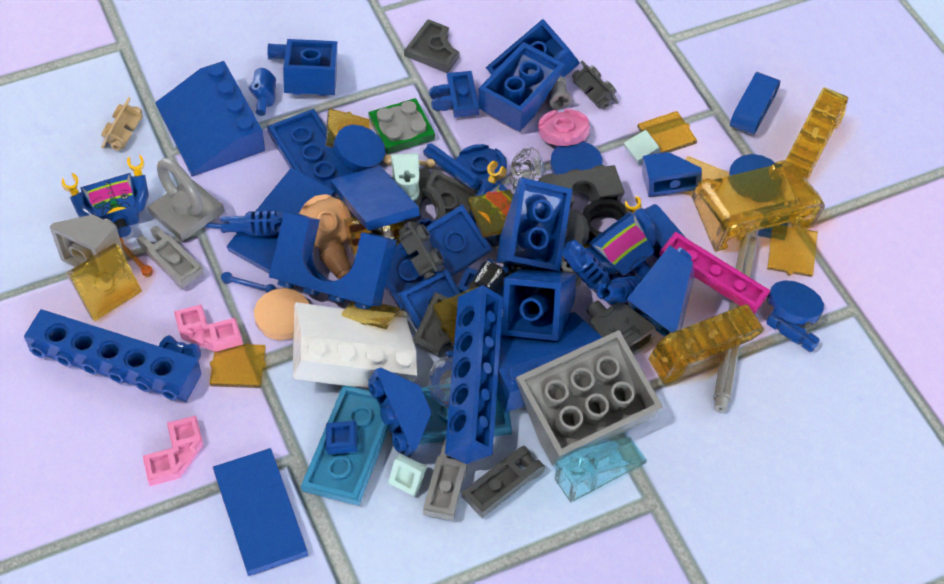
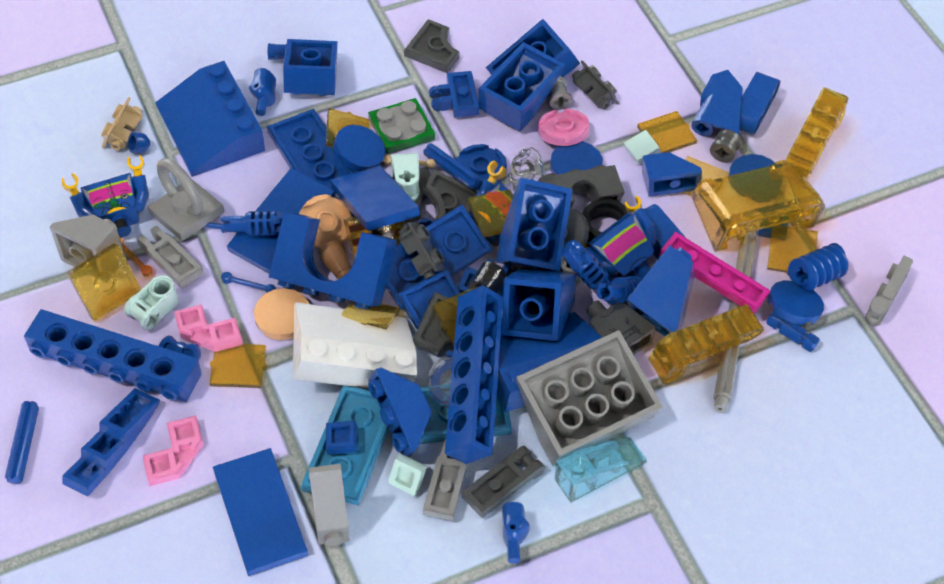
(21, 442): none -> blue axle
(110, 444): none -> blue slope
(138, 142): none -> blue hinge
(152, 303): none -> light aqua piece
(329, 504): none -> light grey slope
(514, 529): none -> blue piece
(719, 105): none -> blue panel
(725, 145): none -> dark grey wheel
(819, 267): none -> blue piece
(887, 292): none -> light grey hinge

